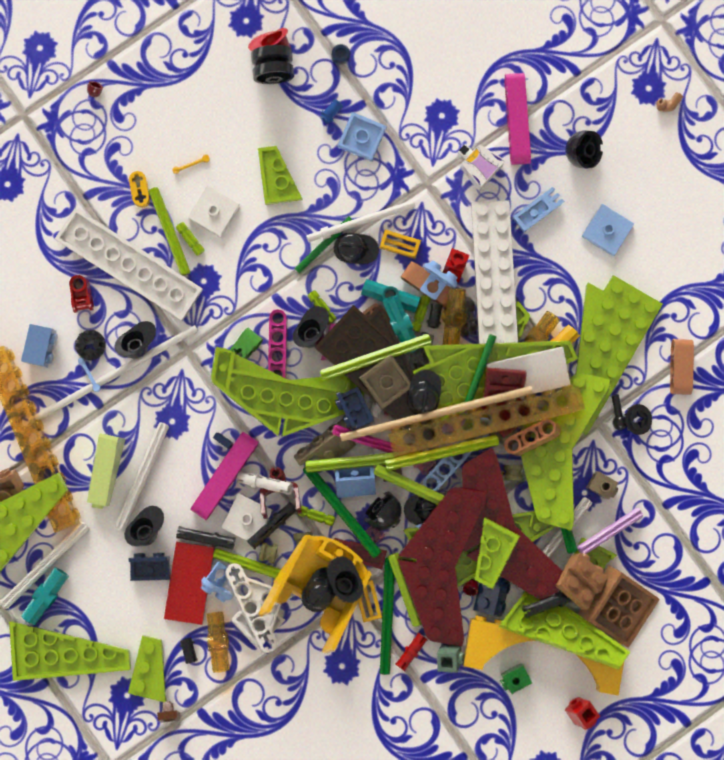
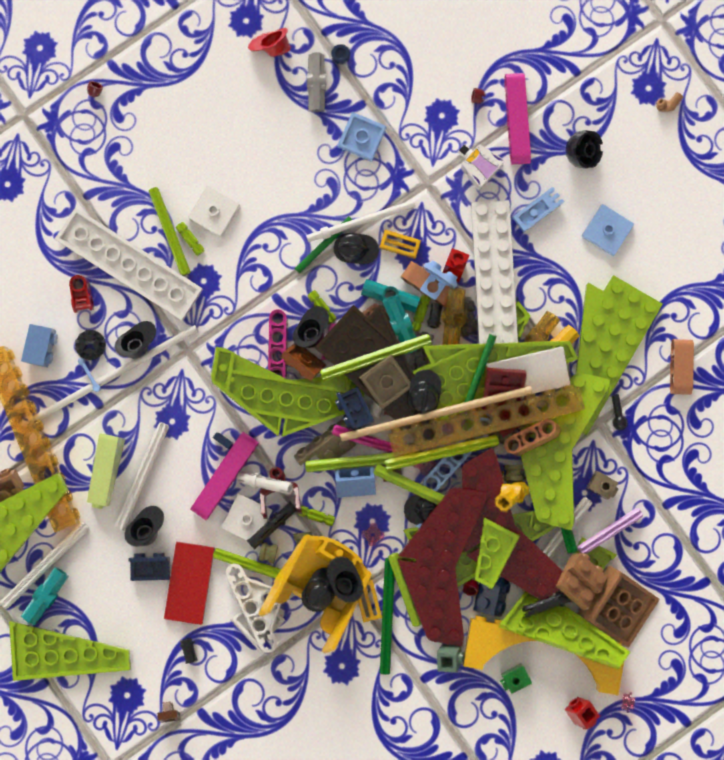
(143, 188): yellow beam -> none
(148, 672): lime wing -> none
(205, 158): yellow hinge -> none
(206, 537): black pin -> none
(210, 585): light blue bracket -> none
(218, 641): clear yellow piece -> none
(247, 343): bright green piece -> none
(272, 64): black wheel -> none
(276, 179): lime wing -> none
(303, 361): none -> dark orange plate
(316, 82): none -> light grey piece
(328, 115): blue pin -> none
(343, 512): green axle -> none
(361, 551): dark red hinge -> none
(384, 512): black cylinder -> none
(411, 651): red pin -> none
(476, 96): none -> dark red hinge
(511, 494): none -> yellow piece
(628, 702): none -> clear pink plate
(641, 426): black gear -> none

